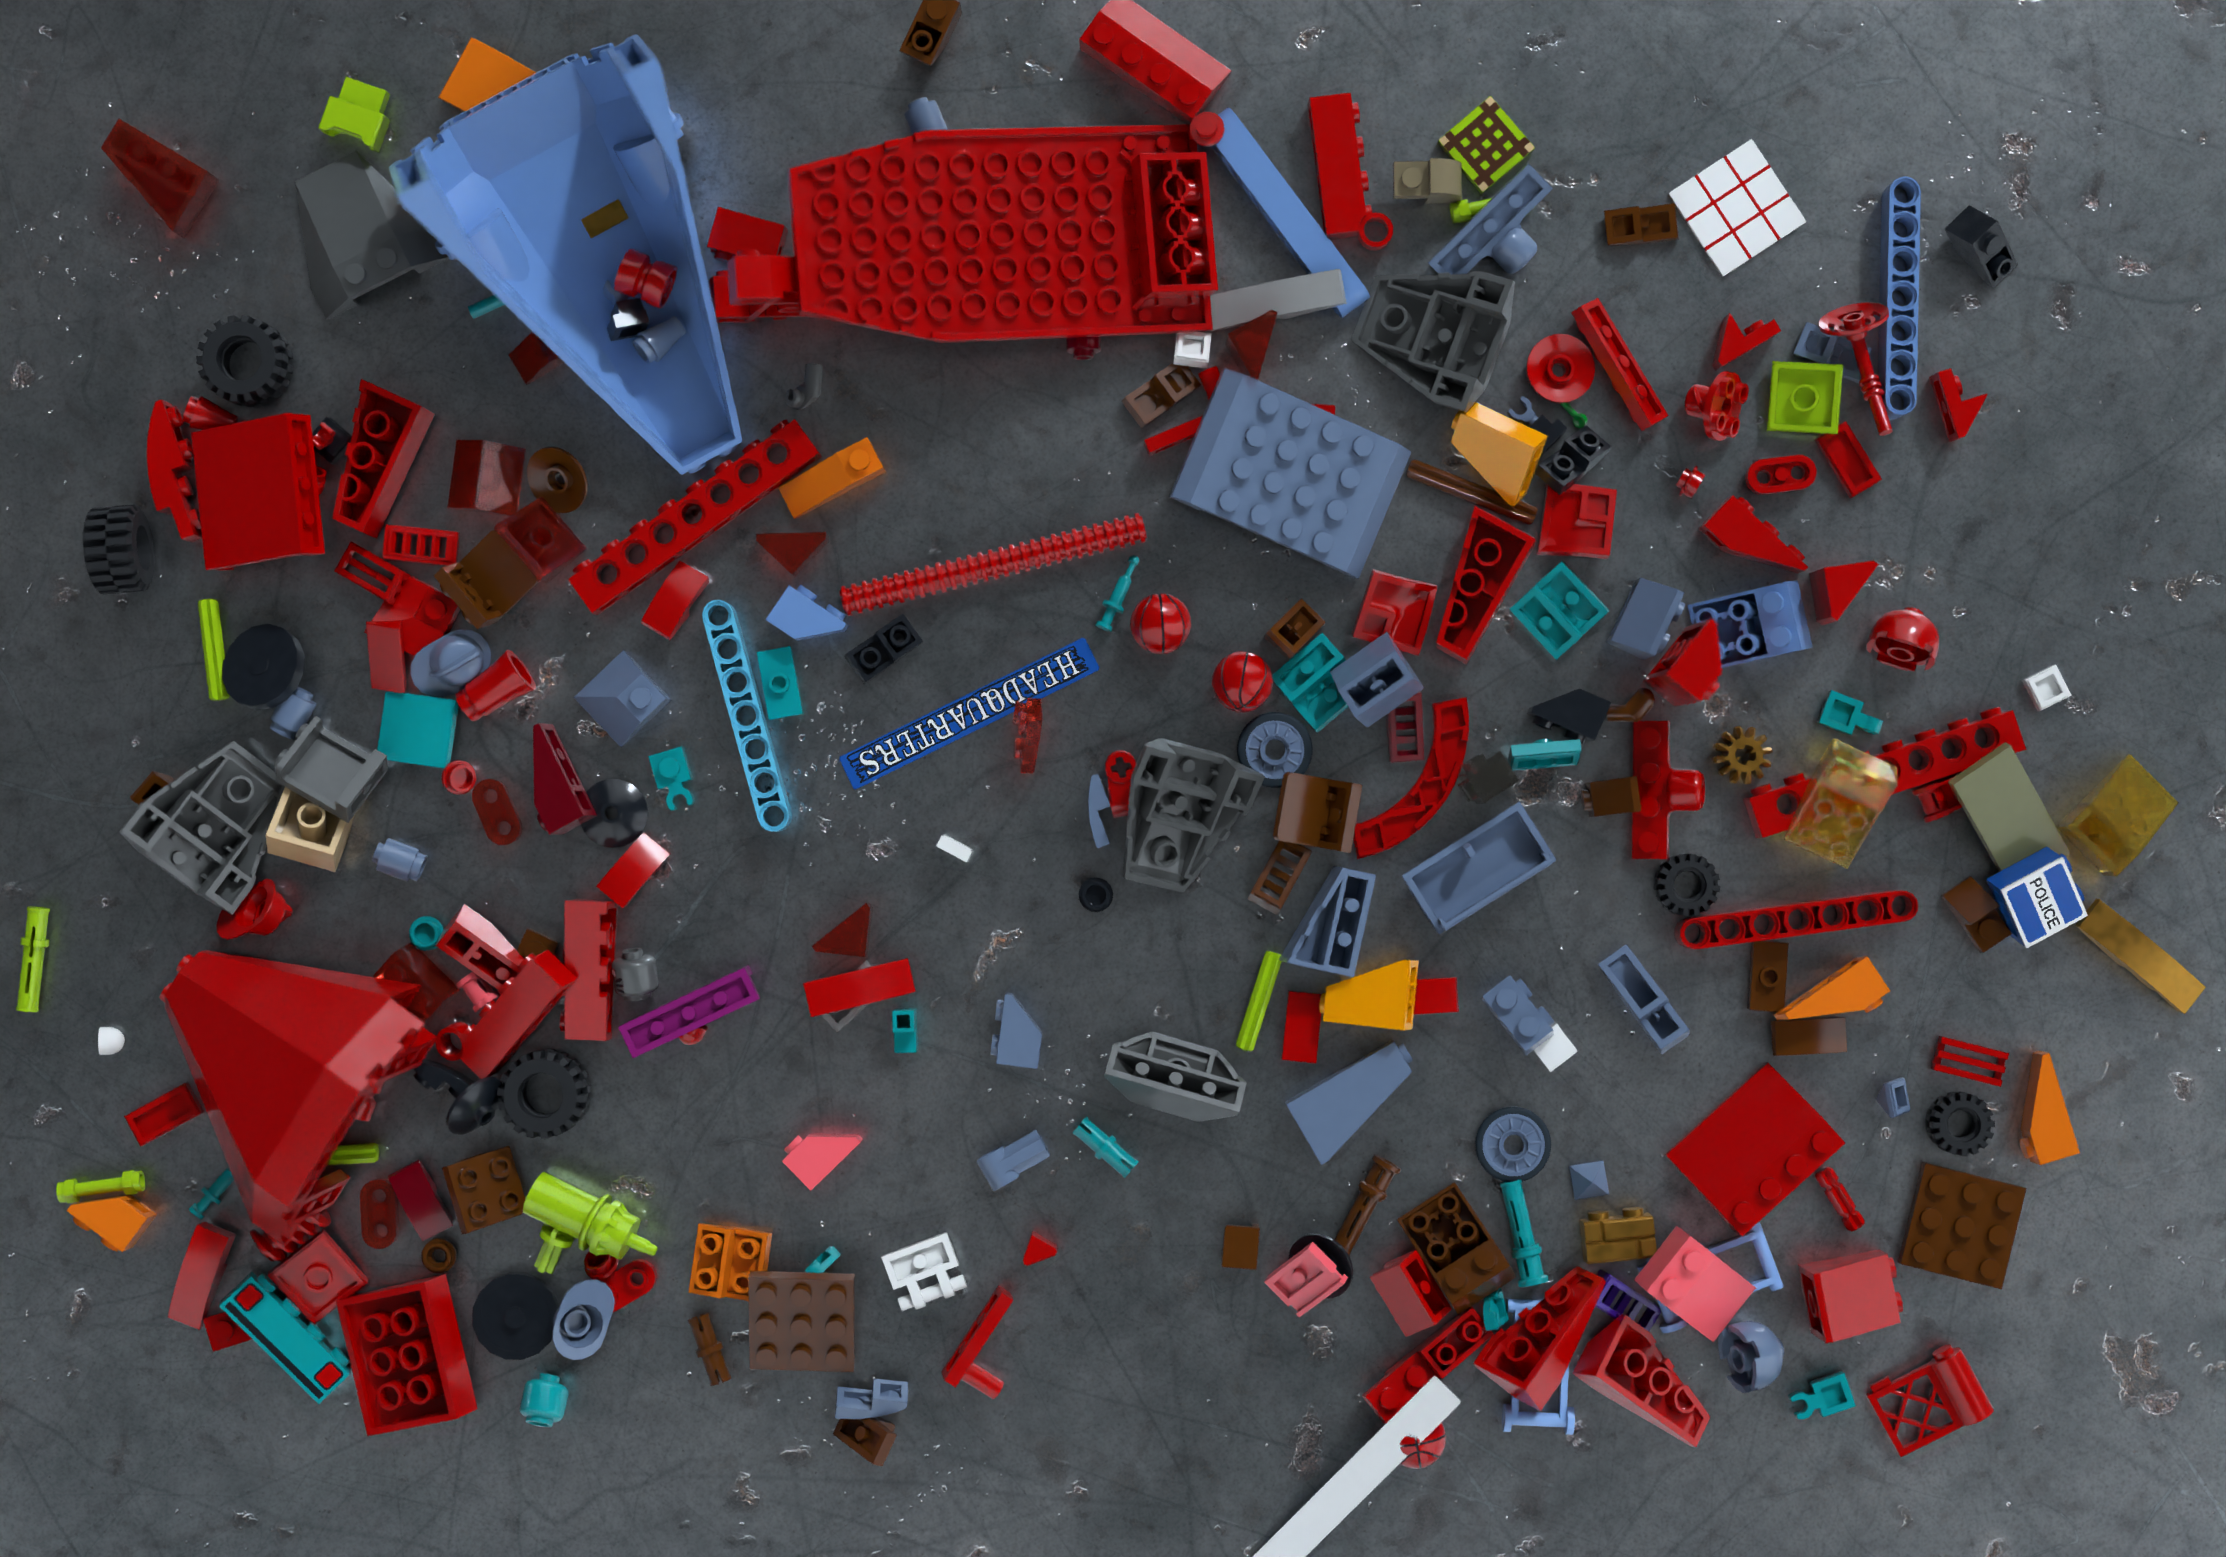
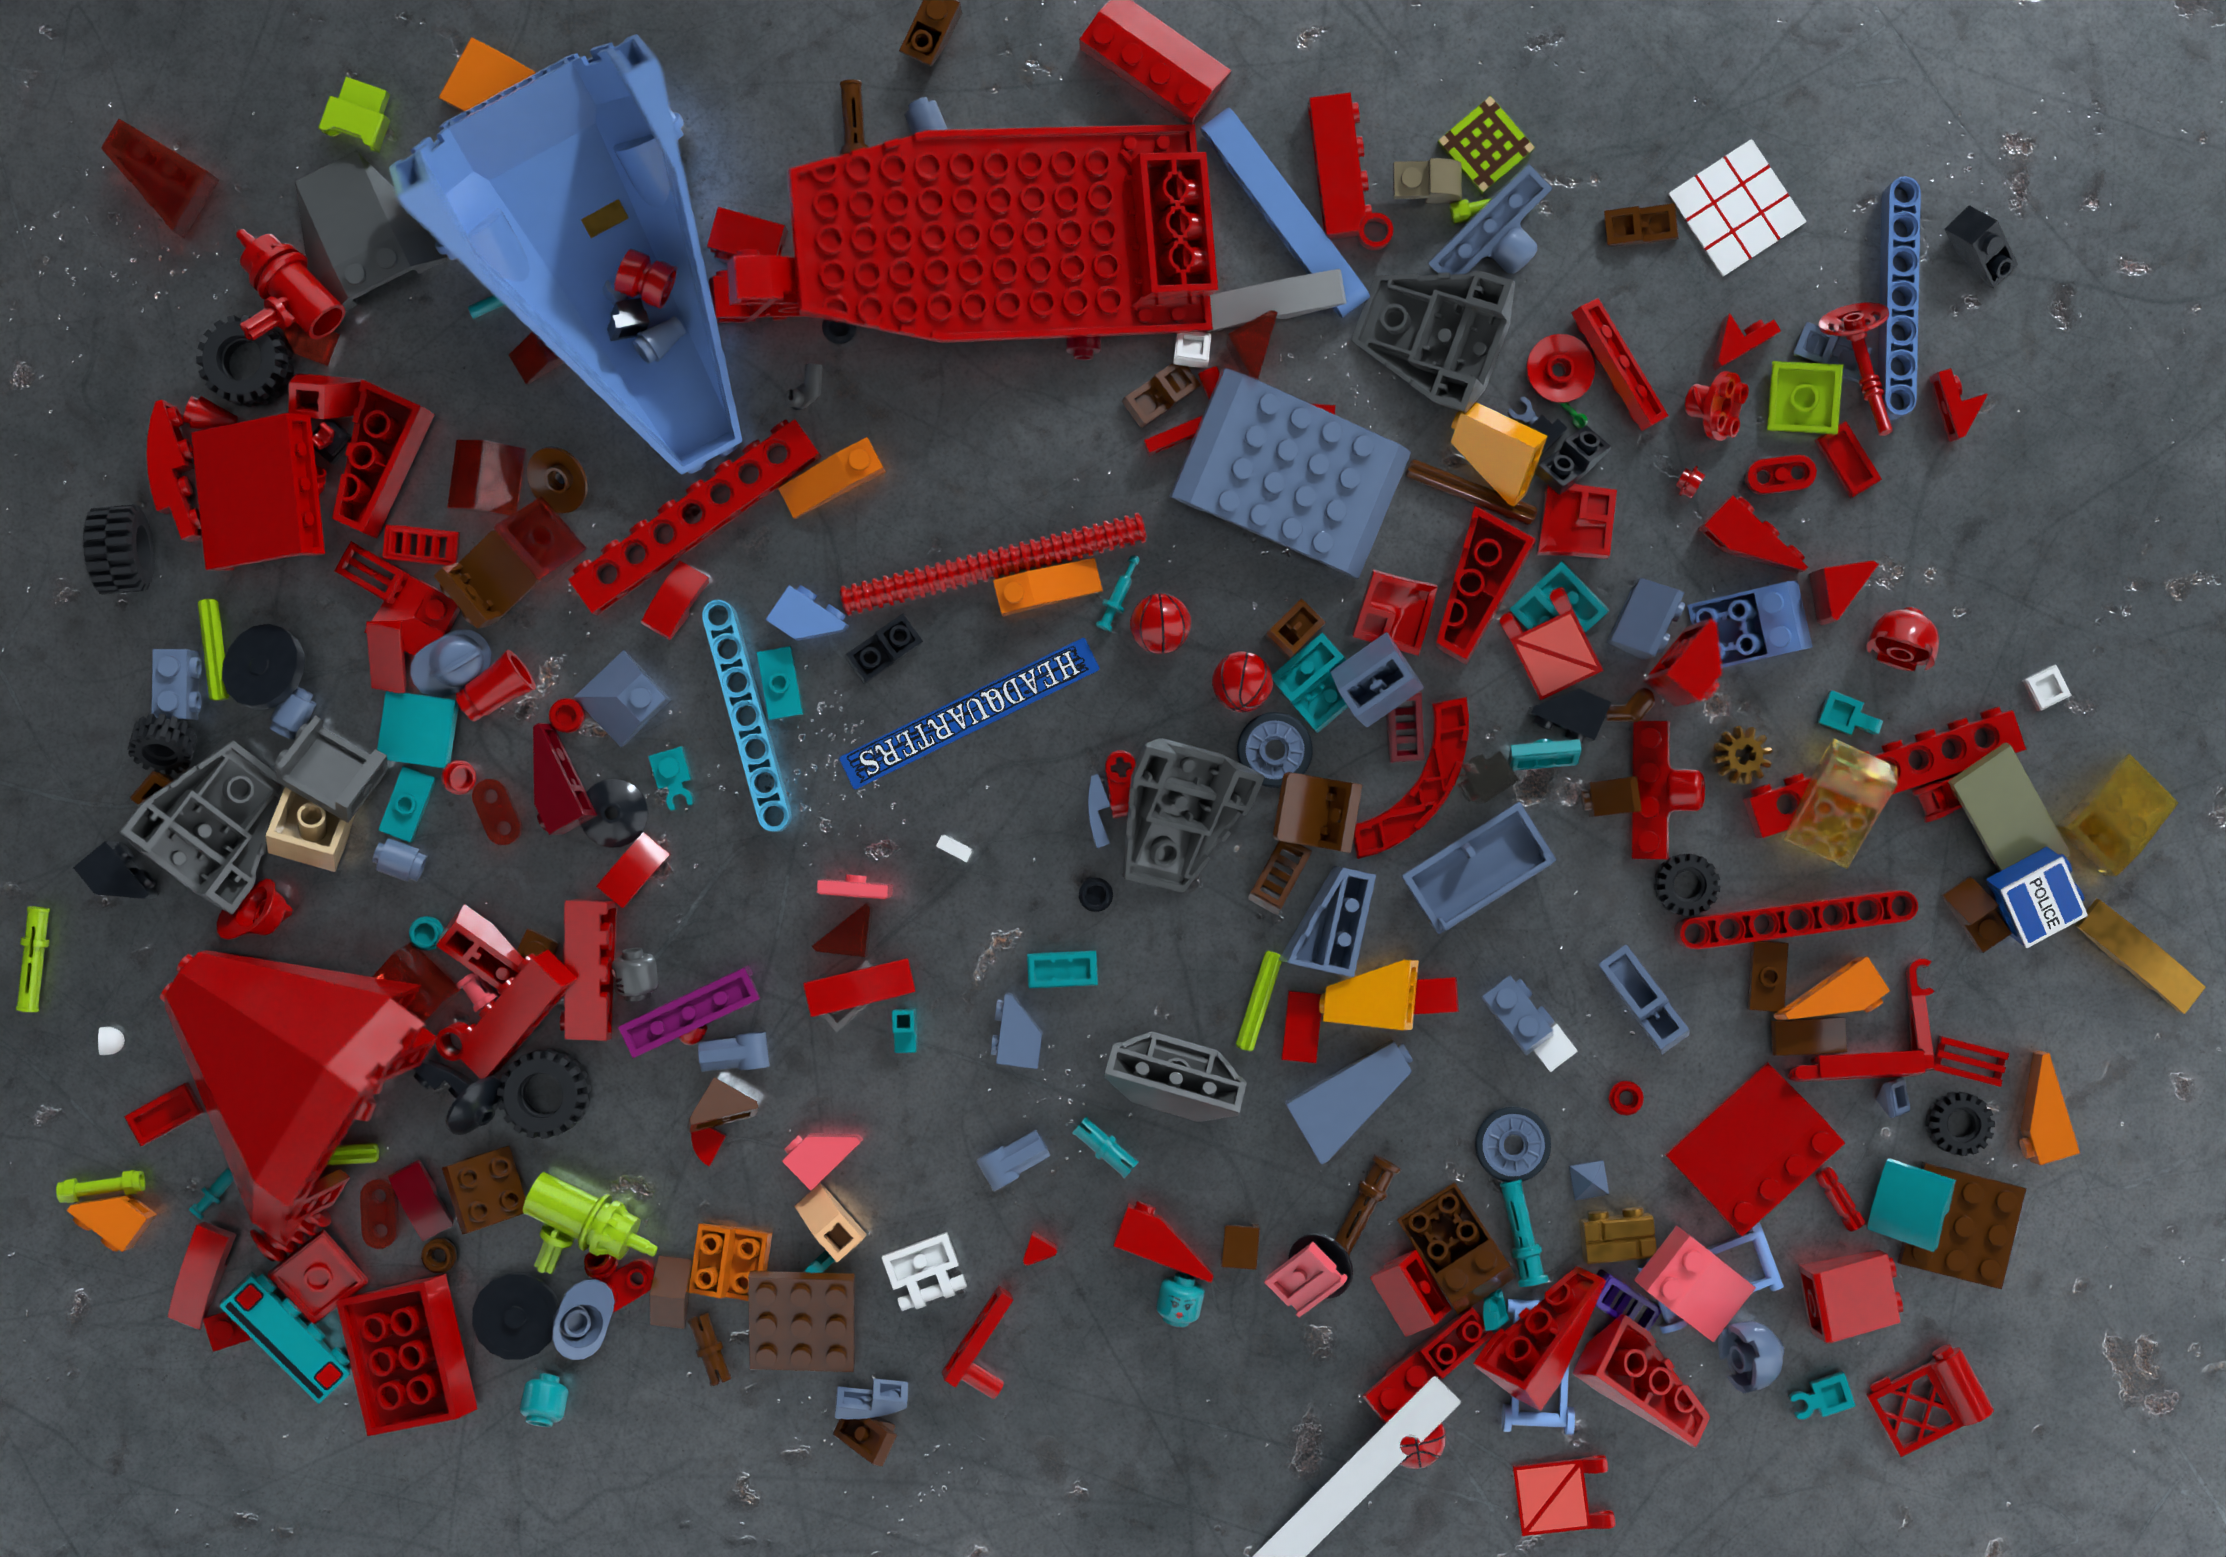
(113, 873): none -> black slope
(162, 744): none -> black tyre
(176, 683): none -> sand blue brick
(287, 289): none -> red piece
(314, 350): none -> clear red slope
(323, 396): none -> red slope
(407, 804): none -> teal plate
(567, 715): none -> red tile
(670, 1292): none -> reddish brown slope
(707, 1144): none -> red tile
(721, 1106): none -> reddish brown slope
(742, 1052): none -> sand blue piece
(793, 549): clear red slope -> none
(829, 1222): none -> light nougat slope
(837, 331): none -> black plate
(852, 94): none -> reddish brown pin
(854, 887): none -> coral plate
(1029, 722): clear red hinge -> none
(1047, 586): none -> orange slope
(1062, 969): none -> teal plate
(1154, 1239): none -> red slope
(1180, 1299): none -> teal head
(1207, 129): red plate -> none
(1555, 651): none -> coral flag
(1555, 1496): none -> coral flag
(1636, 1098): none -> red plate
(1881, 1064): none -> red hinge
(1911, 1204): none -> teal slope

